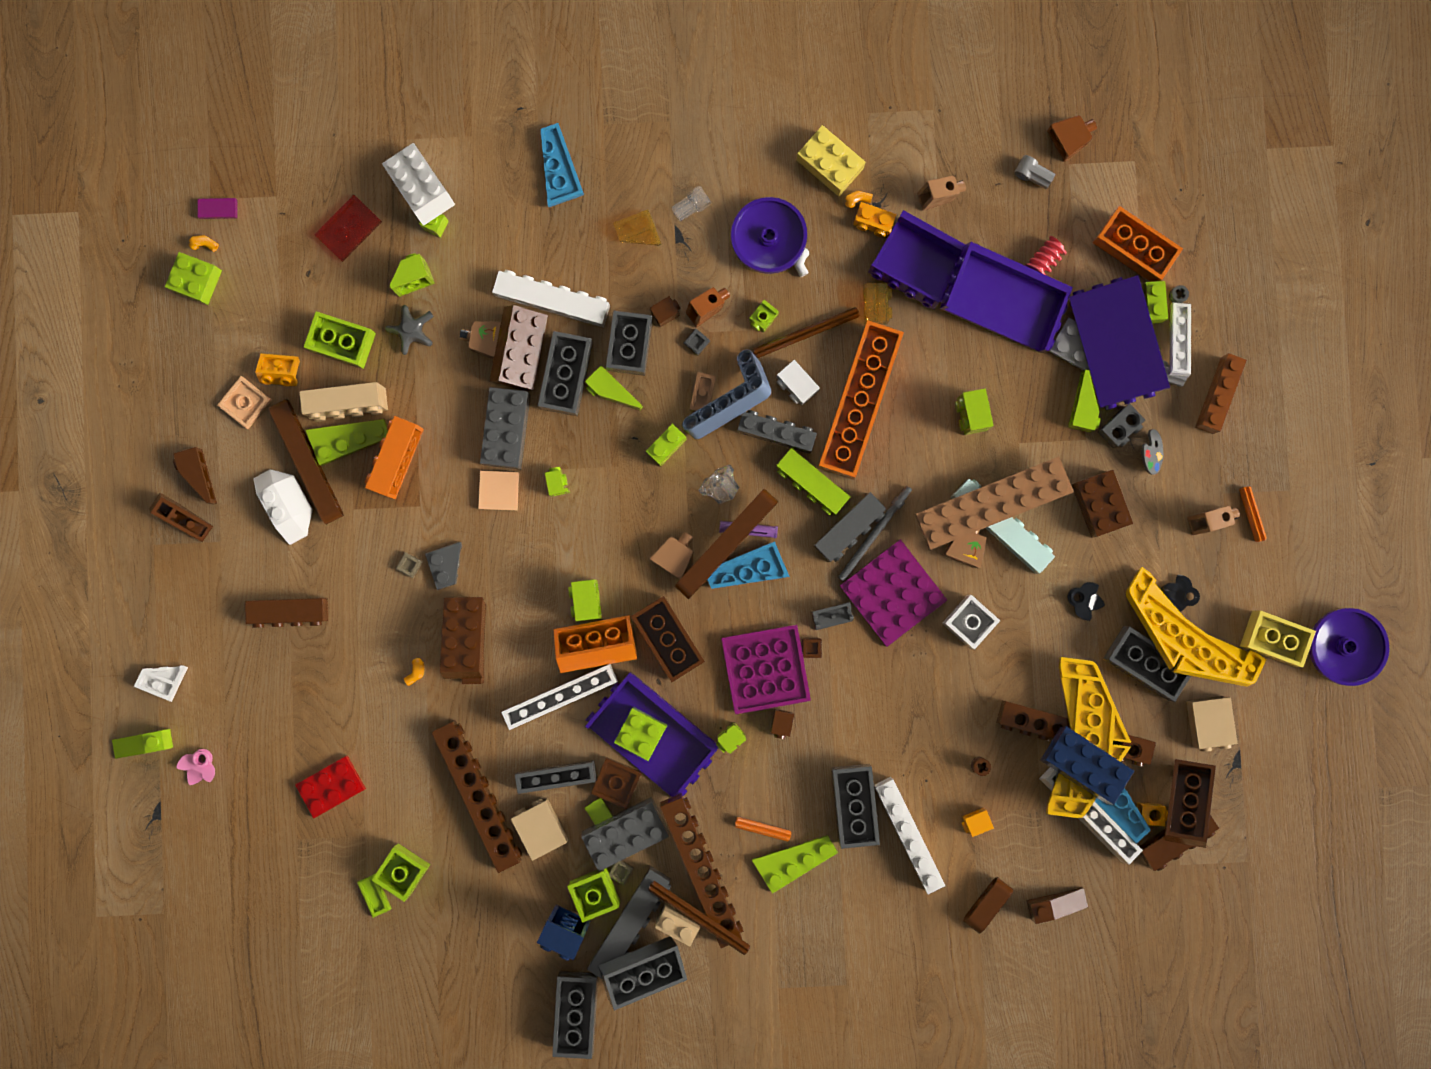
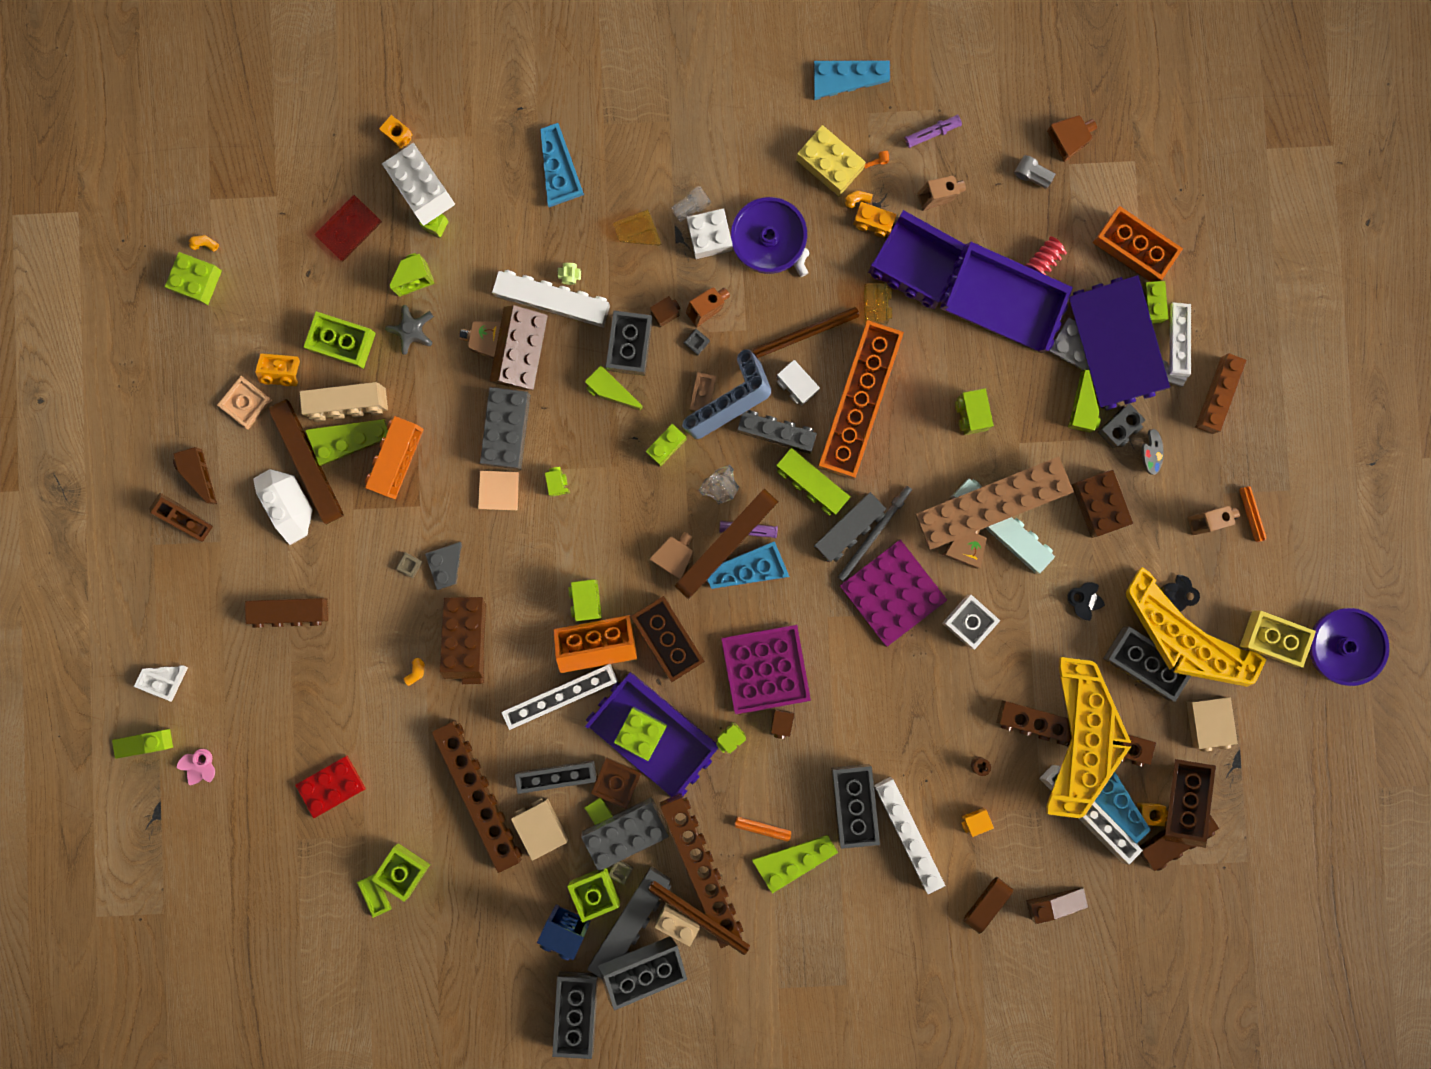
(217, 208): magenta tile -> none
(392, 125): none -> light orange brick
(565, 373): dark grey brick -> none
(569, 273): none -> yellowish green gear
(709, 233): none -> white brick
(762, 324): lime brick -> none
(811, 648): reddish brown tile -> none
(832, 616): dark grey hinge -> none
(843, 76): none -> dark azure wing
(883, 159): none -> orange hand
(952, 123): none -> medium lavender pin
(1087, 765): dark blue brick -> none
(1185, 294): dark grey bush -> none

